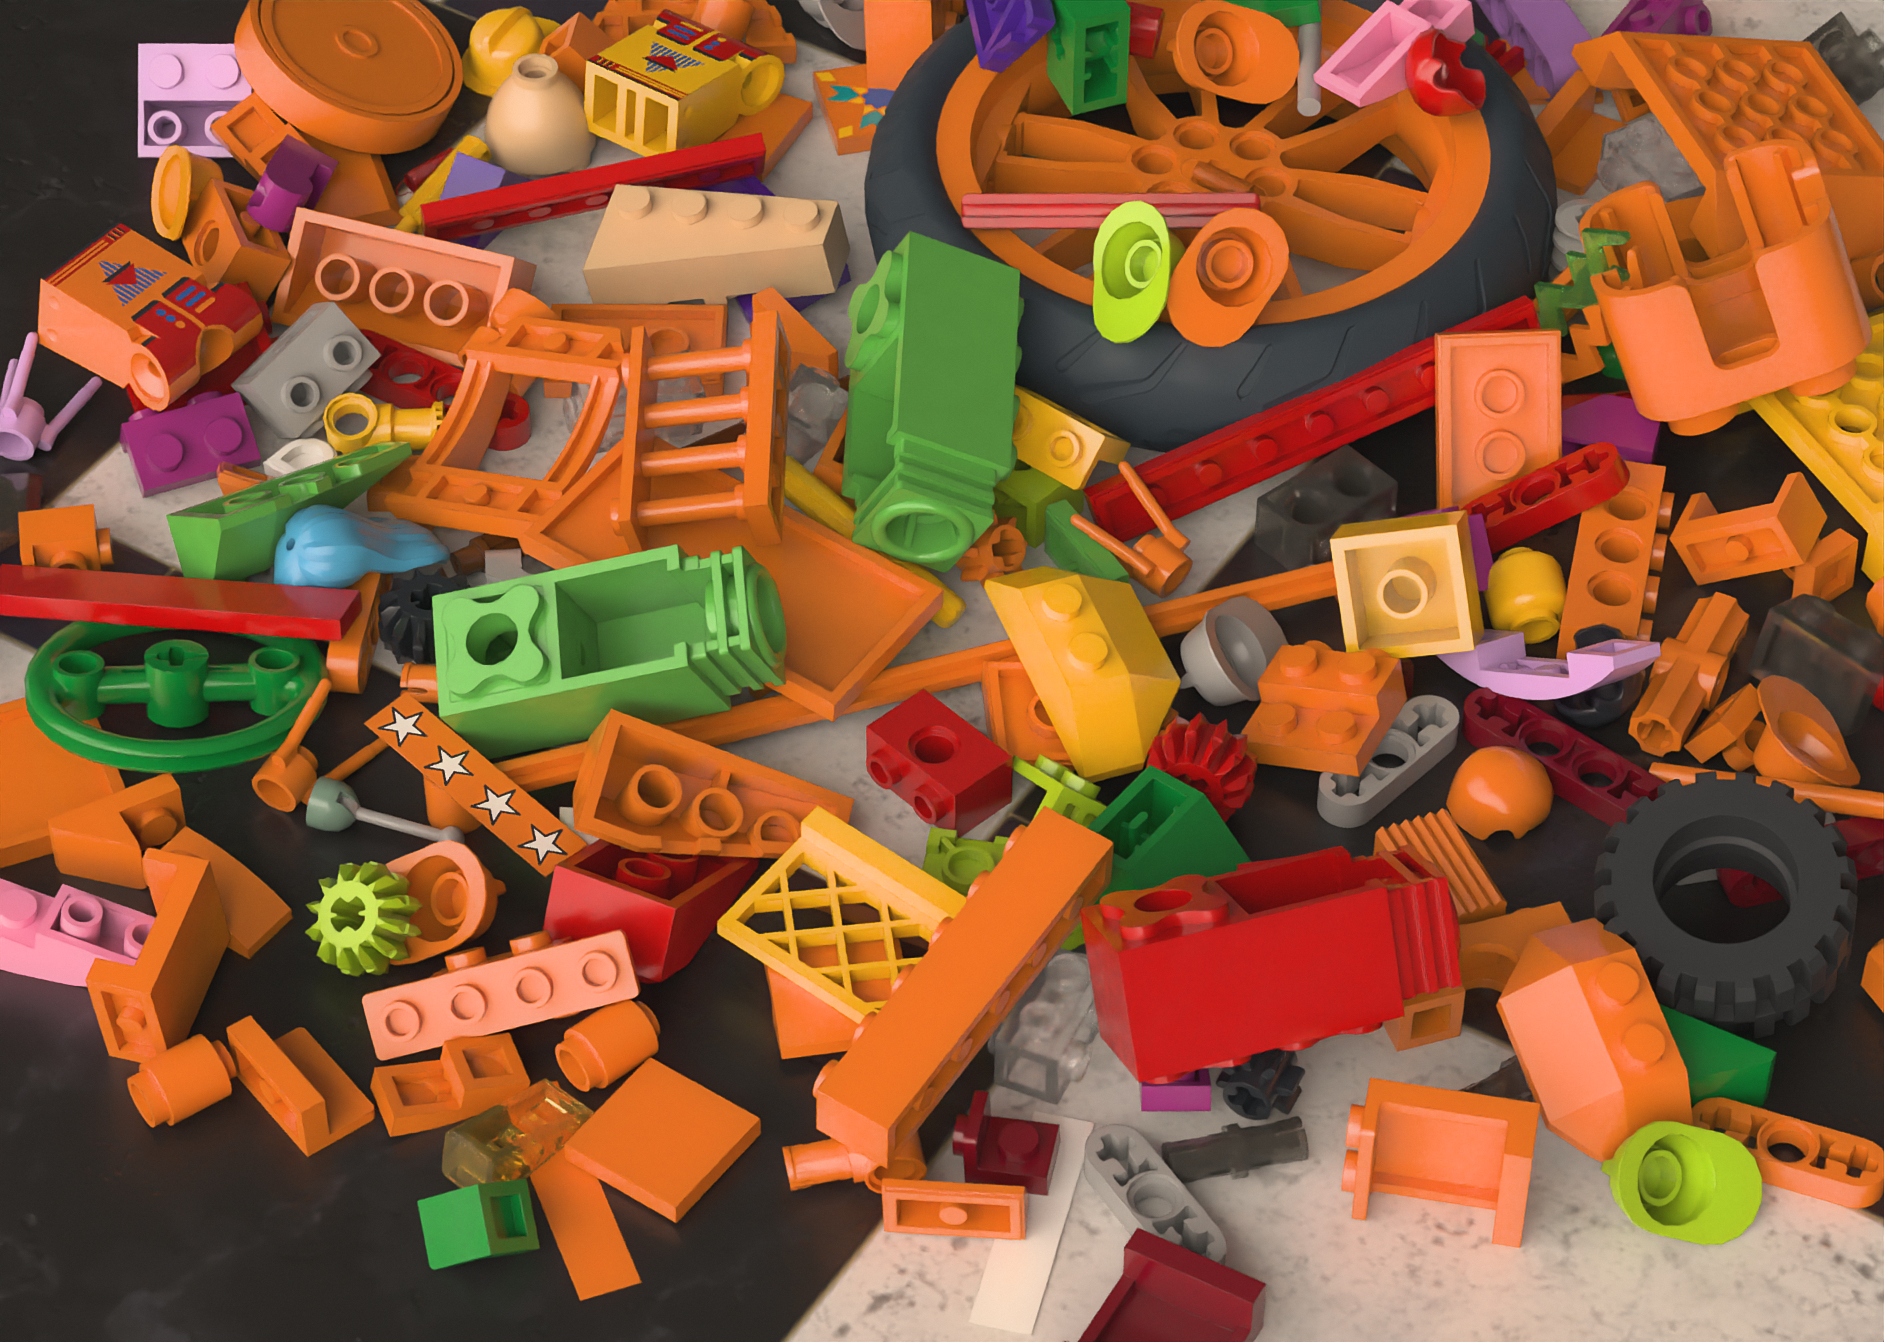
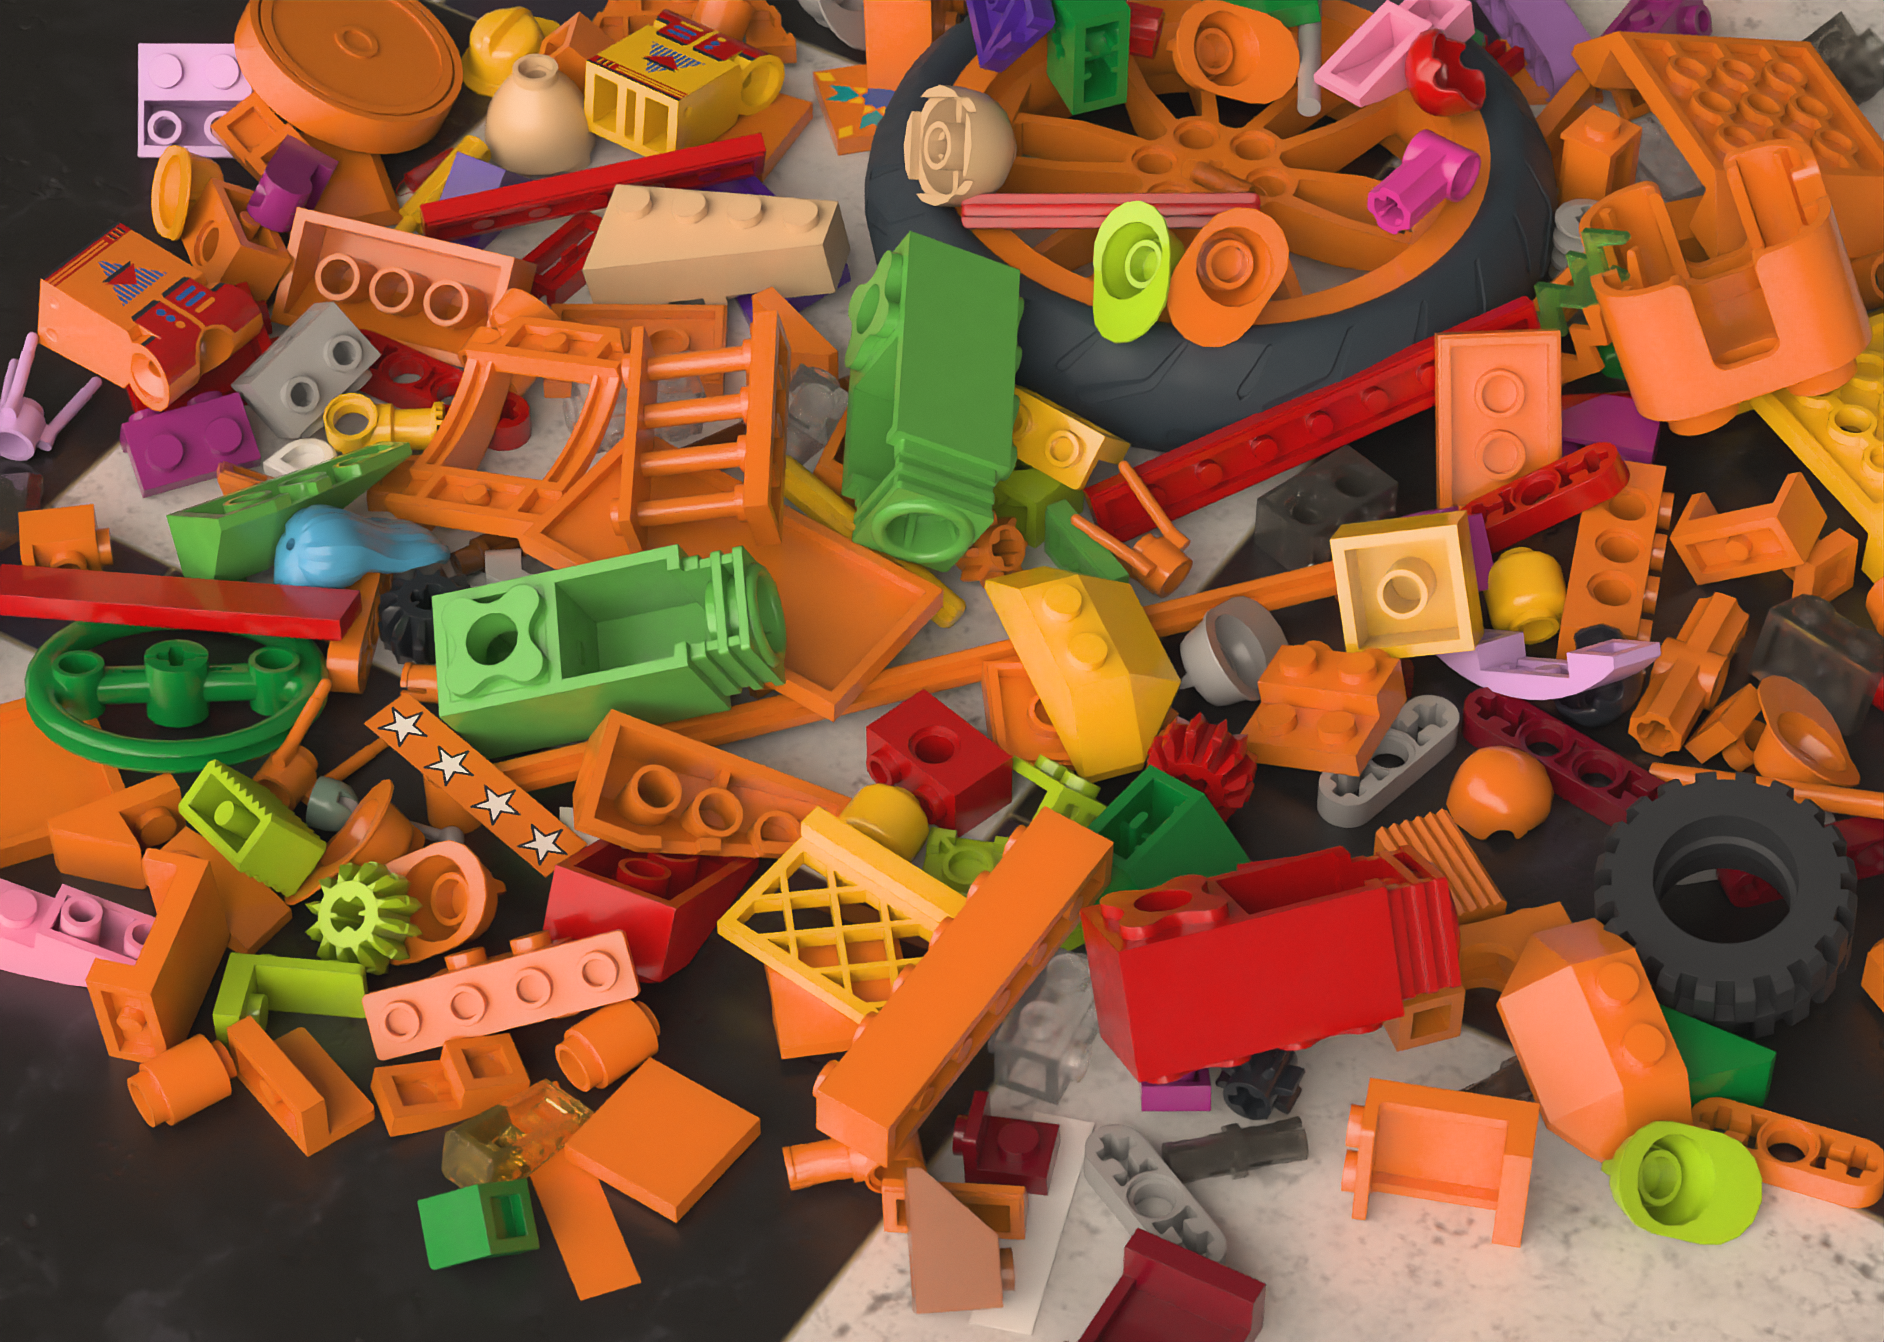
(252, 828): none -> lime brick
(286, 984): none -> lime bracket
(372, 833): none -> orange piece
(567, 275): none -> red tile
(890, 818): none -> yellow head
(951, 1251): none -> slope
(958, 145): none -> tan cylinder
(1428, 174): none -> dark pink piece
(1598, 155): none -> orange window

